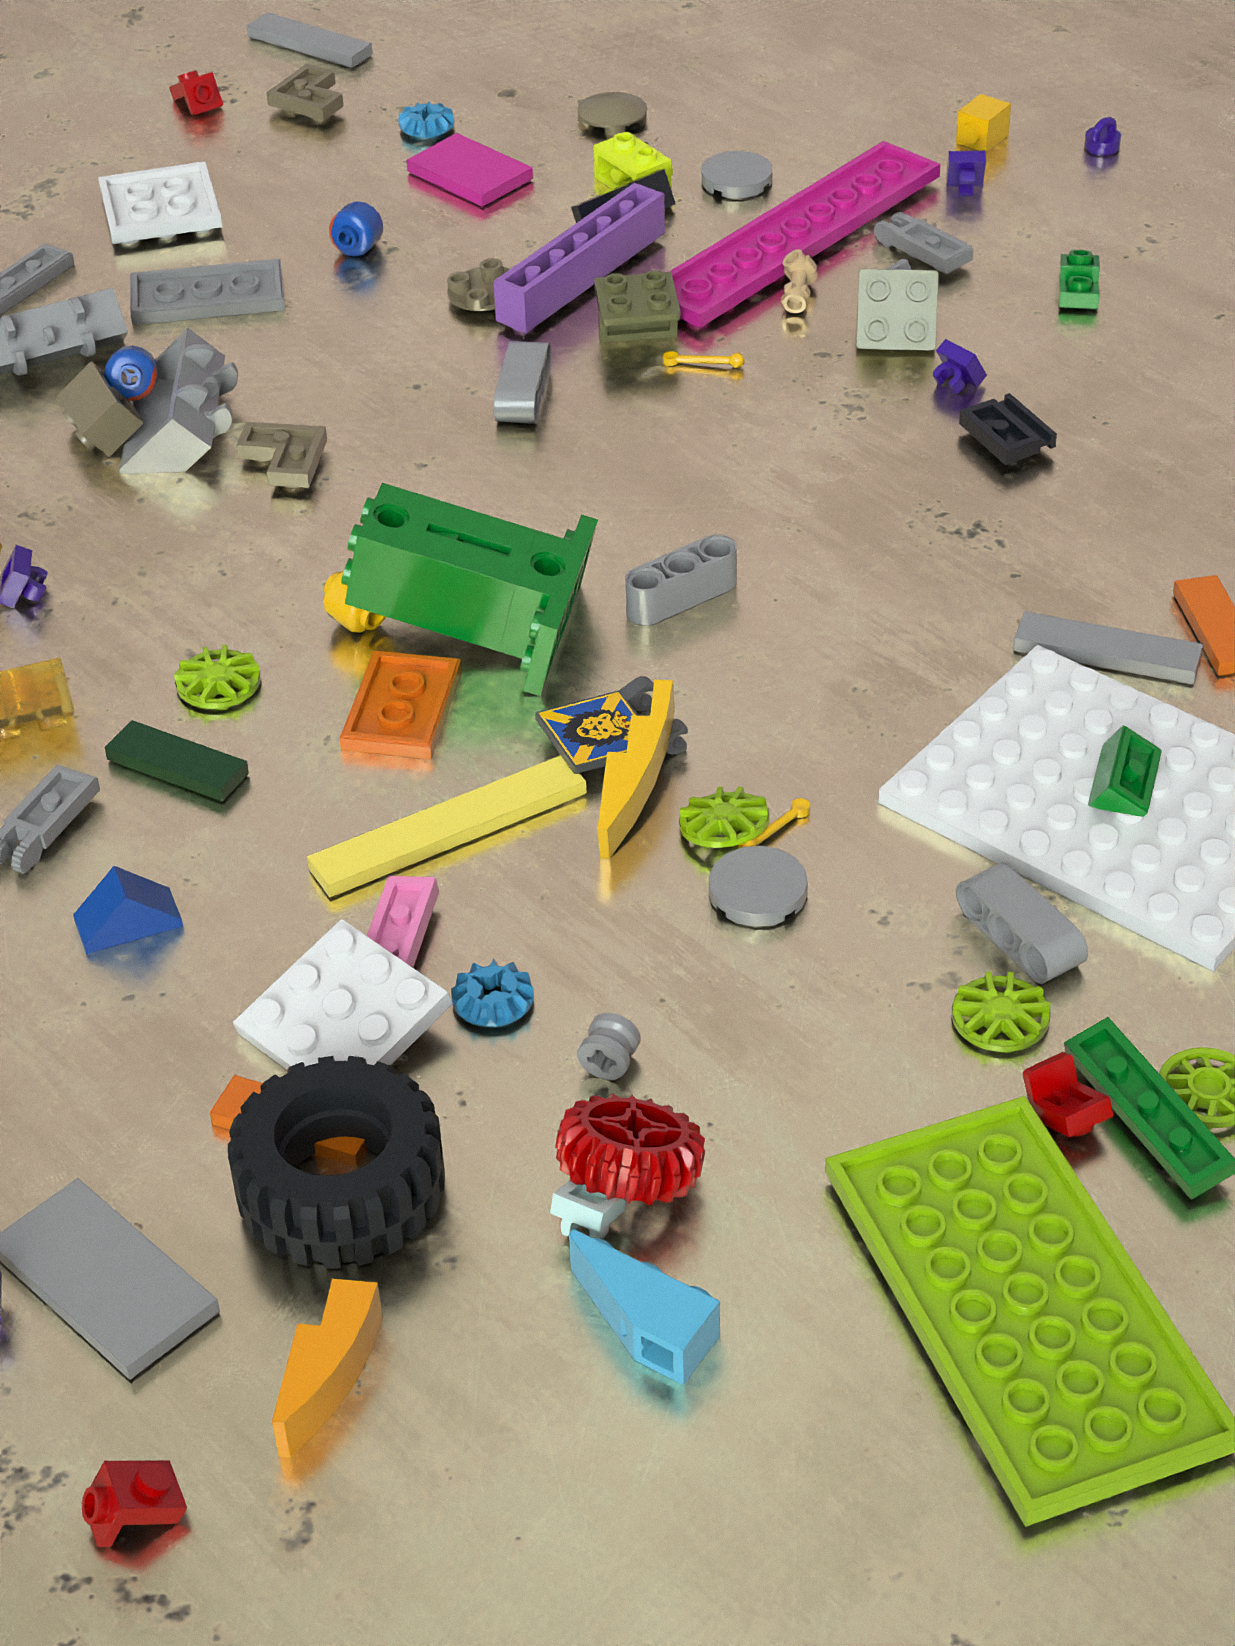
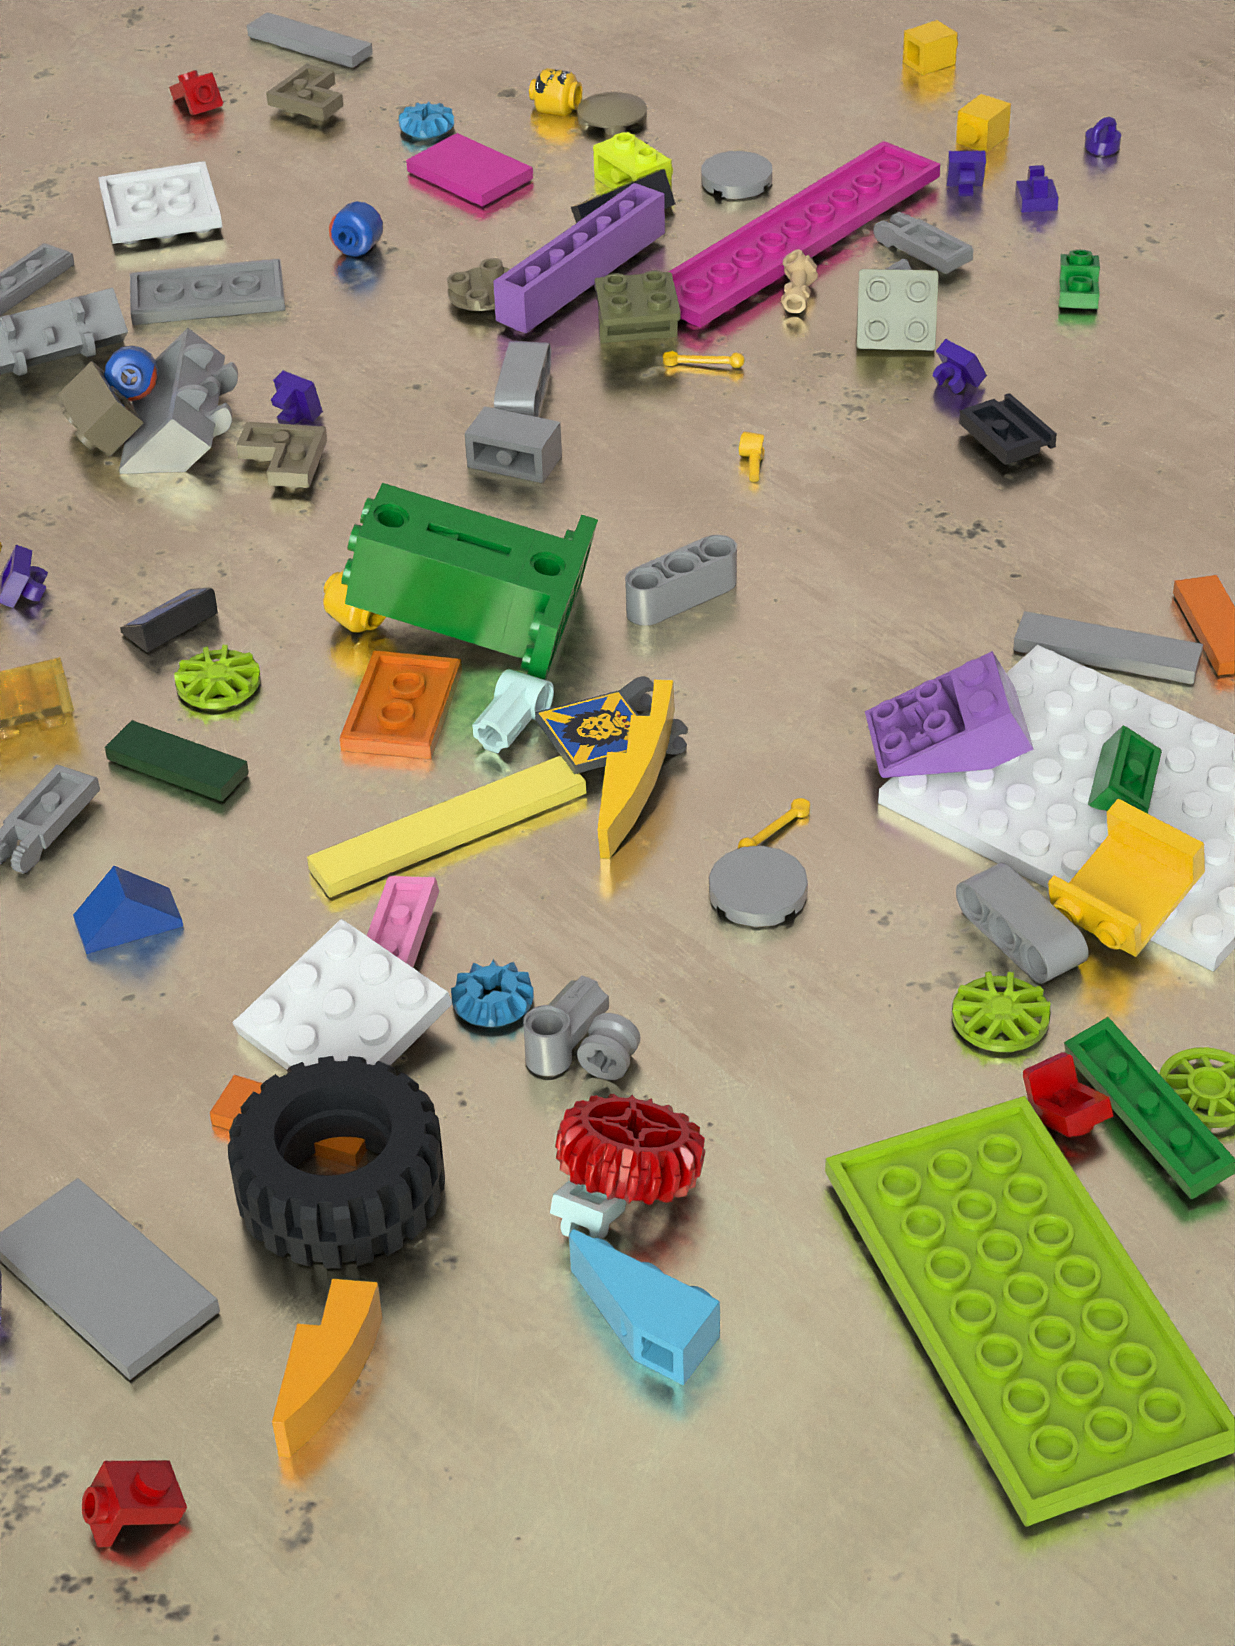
(171, 618): none -> black slope
(296, 398): none -> dark purple tile
(513, 444): none -> light grey brick
(513, 706): none -> light aqua piece
(556, 92): none -> yellow head
(557, 1027): none -> light grey piece
(724, 815): lime wheel -> none
(752, 446): none -> yellow hand
(930, 47): none -> yellow brick
(951, 723): none -> medium lavender slope
(1036, 192): none -> dark purple tile
(1130, 879): none -> yellow panel

